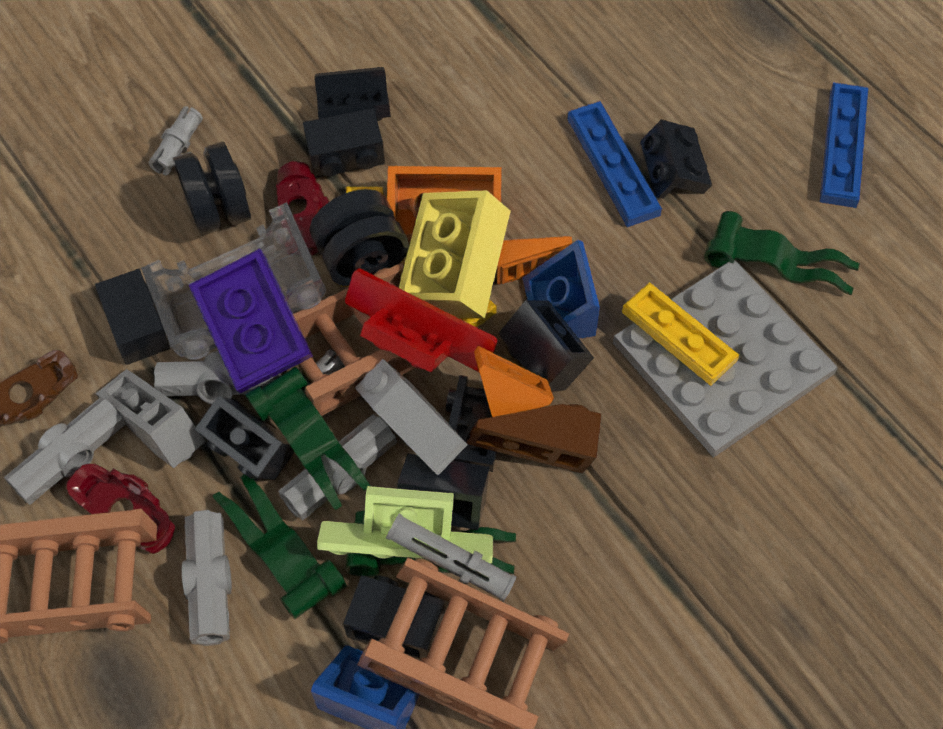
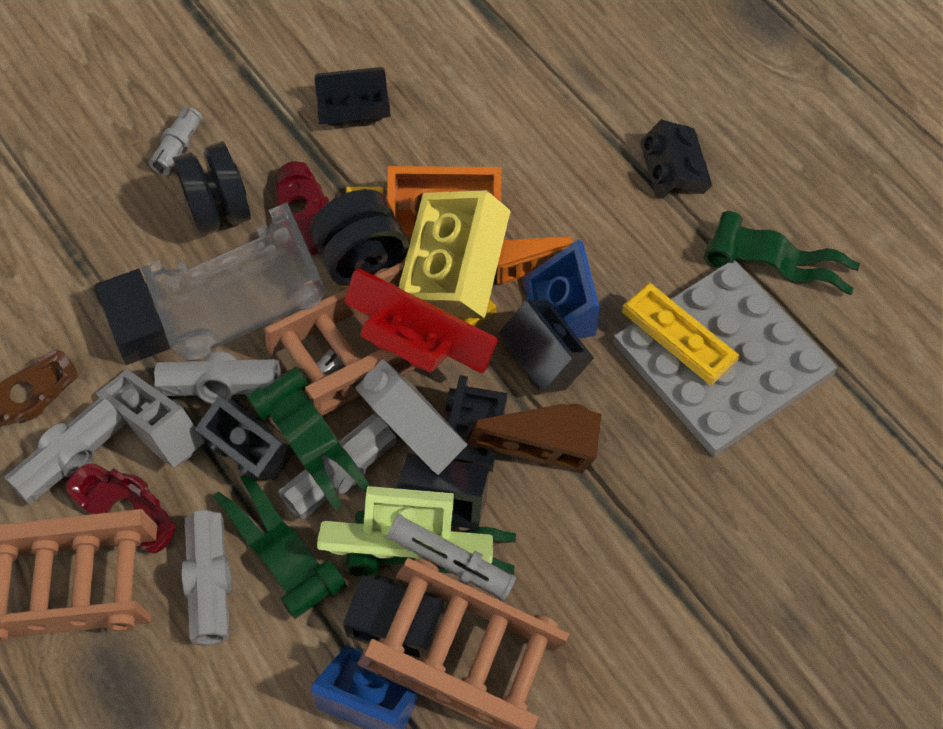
(250, 321): dark purple tile -> none
(344, 143): black brick -> none
(510, 386): orange slope -> none
(614, 164): blue tile -> none
(844, 145): blue tile -> none

